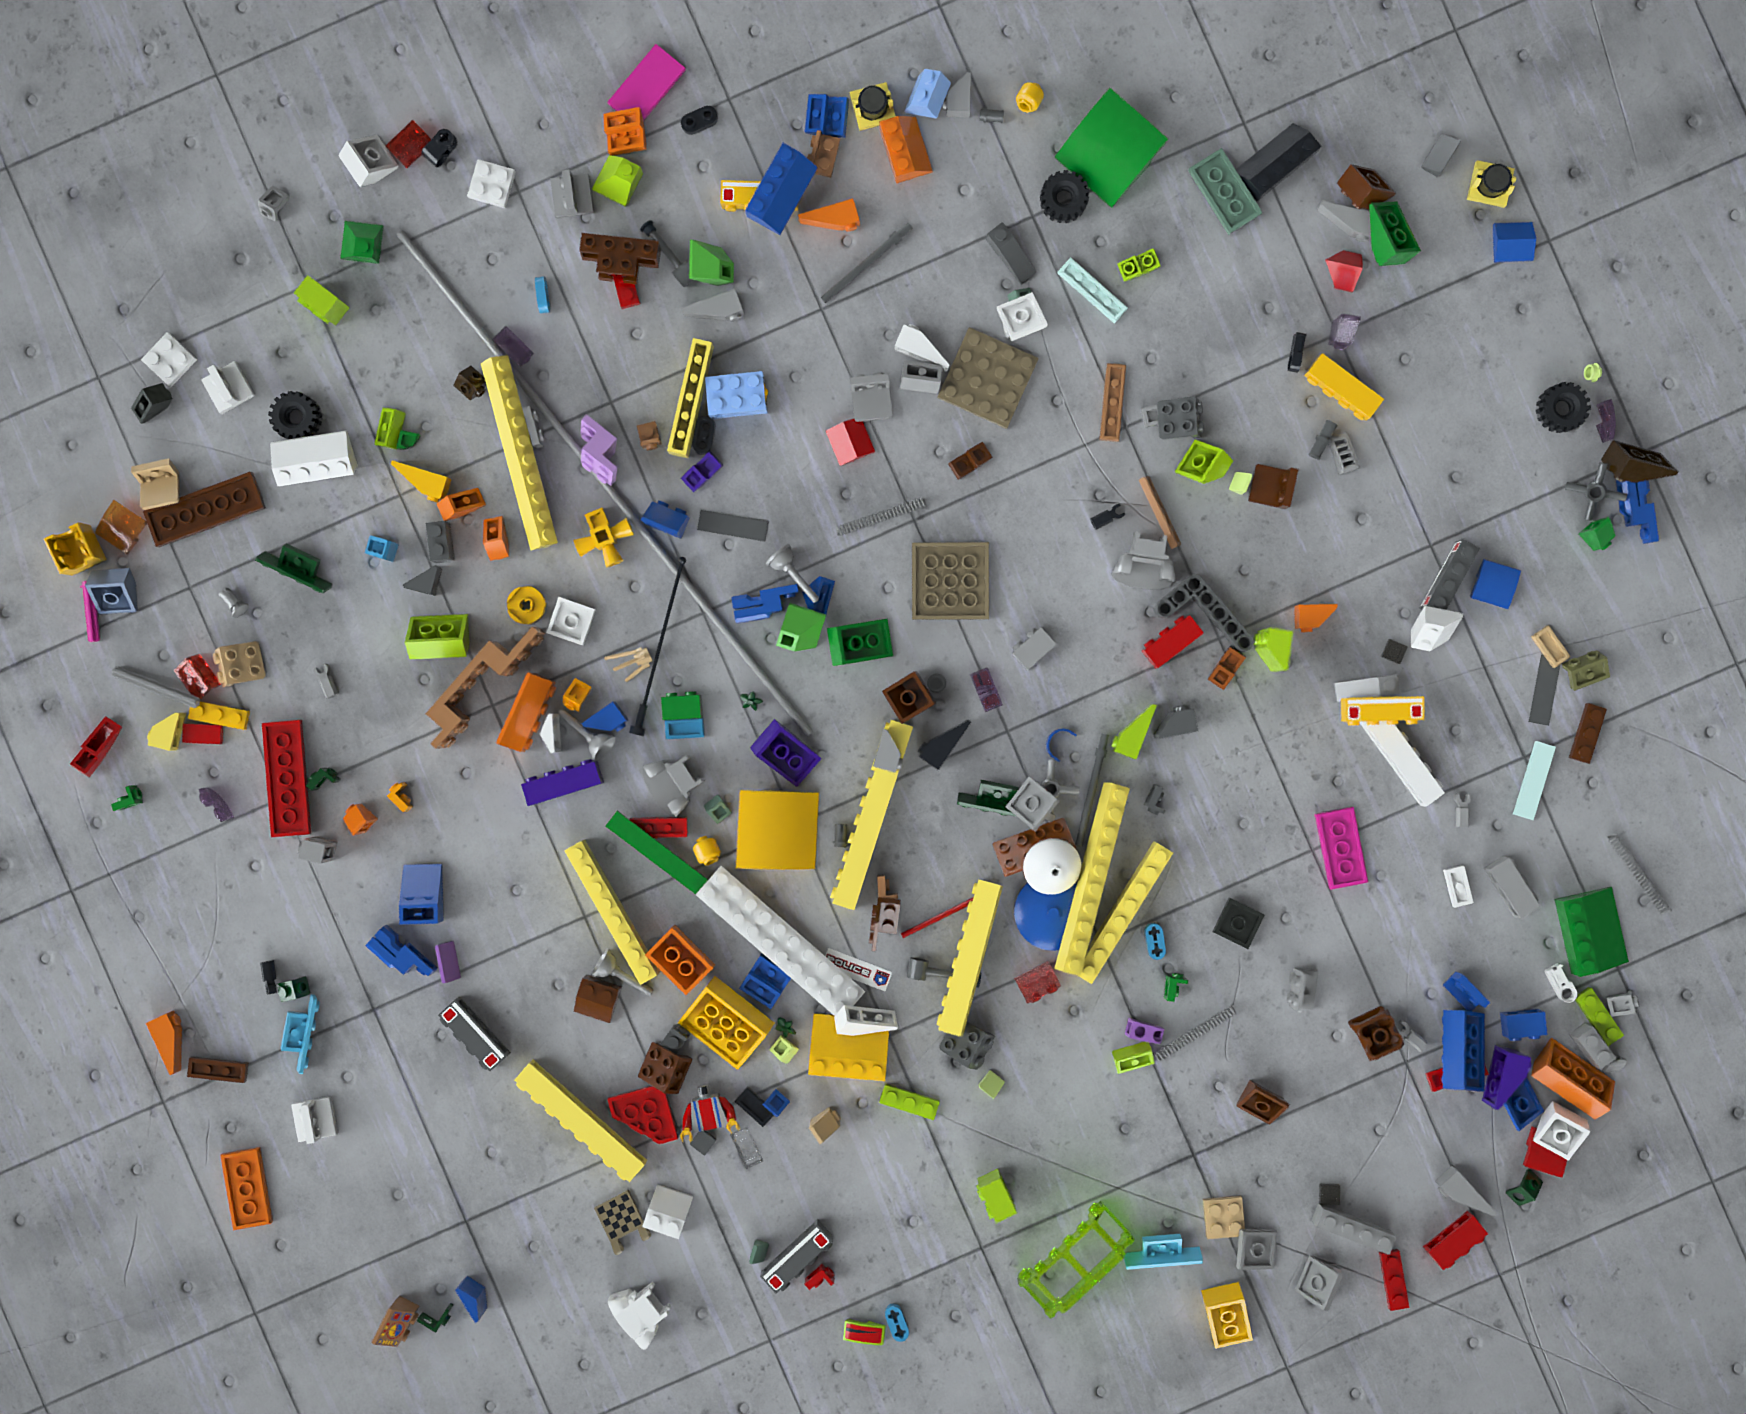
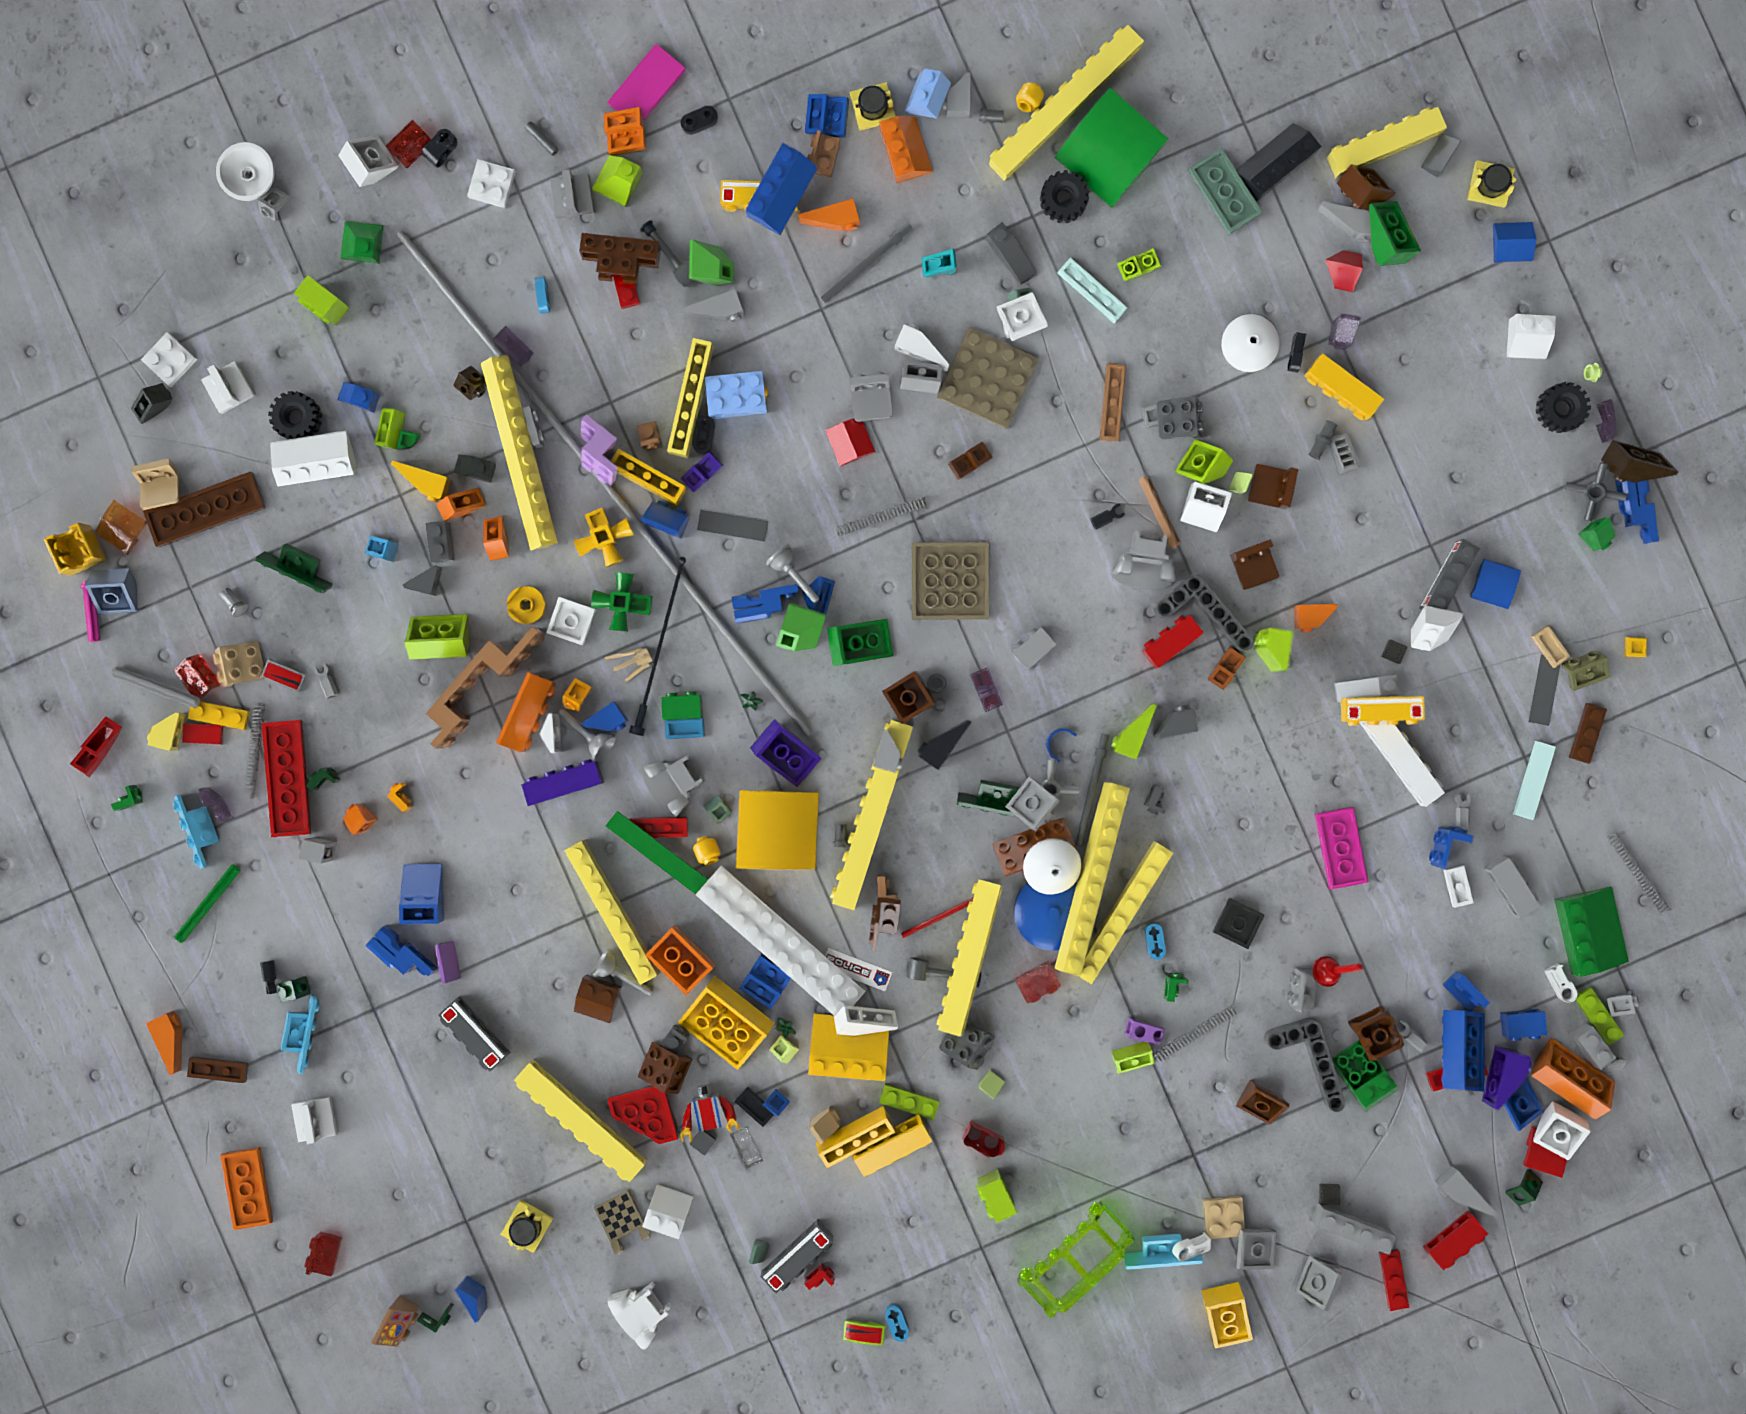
(198, 828): none -> medium azure bracket
(207, 903): none -> green axle
(237, 164): none -> white dish
(256, 728): none -> light grey piece
(283, 675): none -> red slope
(323, 1254): none -> clear red bracket
(358, 397): none -> blue slope
(475, 468): none -> pearl dark grey slope
(525, 1228): none -> piece
(541, 138): none -> dark grey piece
(622, 602): none -> green brick
(648, 478): none -> yellow brick
(856, 1136): none -> yellow brick
(906, 1139): none -> yellow brick
(939, 263): none -> teal slope
(982, 1148): none -> red piece
(1066, 102): none -> light yellow brick
(1193, 1247): none -> white piece
(1205, 506): none -> white slope
(1241, 351): none -> white dish
(1255, 565): none -> reddish brown bracket
(1316, 1057): none -> dark grey beam
(1328, 971): none -> red piece
(1364, 1078): none -> green slope
(1387, 141): none -> light yellow brick
(1443, 841): none -> blue bracket
(1530, 336): none -> white slope
(1635, 647): none -> yellow tile

